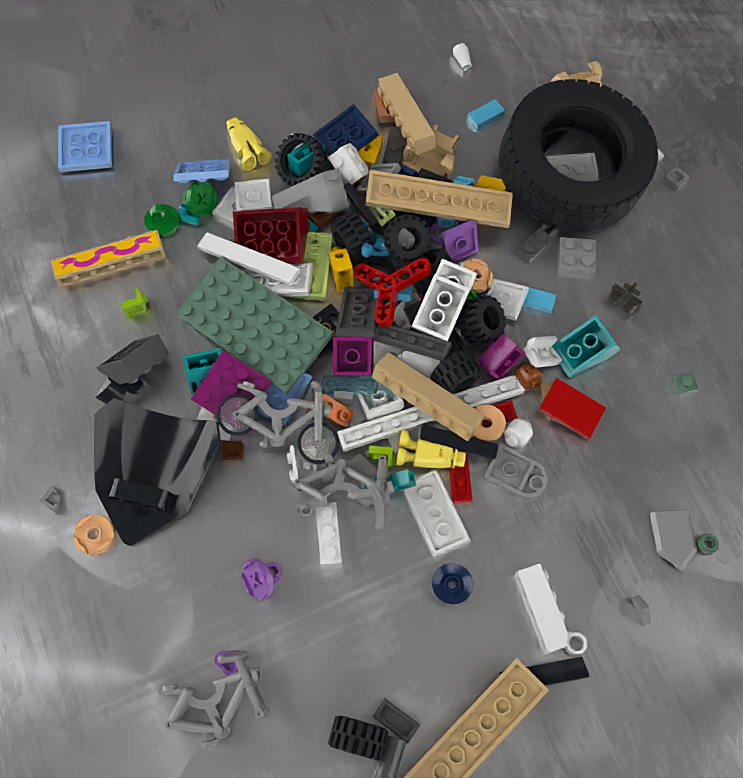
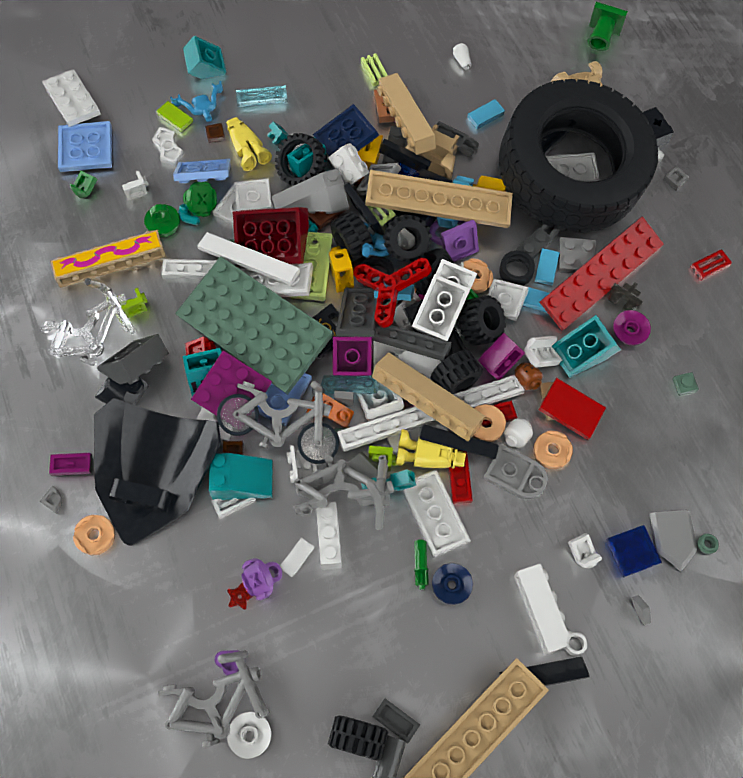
(70, 464): none -> magenta plate
(71, 98): none -> white plate
(83, 185): none -> green plate
(94, 346): none -> clear piece
(136, 188): none -> white bracket
(169, 151): none -> white tile
(174, 116): none -> lime tile
(186, 268): none -> white tile
(199, 345): none -> red bracket
(201, 103): none -> dark azure piece
(203, 59): none -> teal slope
(215, 133): none -> reddish brown tile
(232, 509): none -> white tile
(234, 593): none -> clear red plate
(240, 477): none -> teal slope
(240, 727): none -> white dish
(261, 96): none -> clear light blue tile
(278, 132): none -> teal tile
(296, 557): none -> white sticker
(369, 59): none -> yellowish green tile
(404, 156): none -> black tile
(421, 569): none -> green piece
(463, 138): none -> dark grey hinge
(519, 256): none -> black tyre
(547, 266): none -> medium azure tile
(550, 460): none -> light nougat tile
(584, 551): none -> white bracket
(600, 273): none -> red plate
(605, 21): none -> green plant
(633, 551): none -> clear blue tile
(635, 321): none -> magenta dish
(661, 128): none -> black brick
(700, 271): none -> red tile

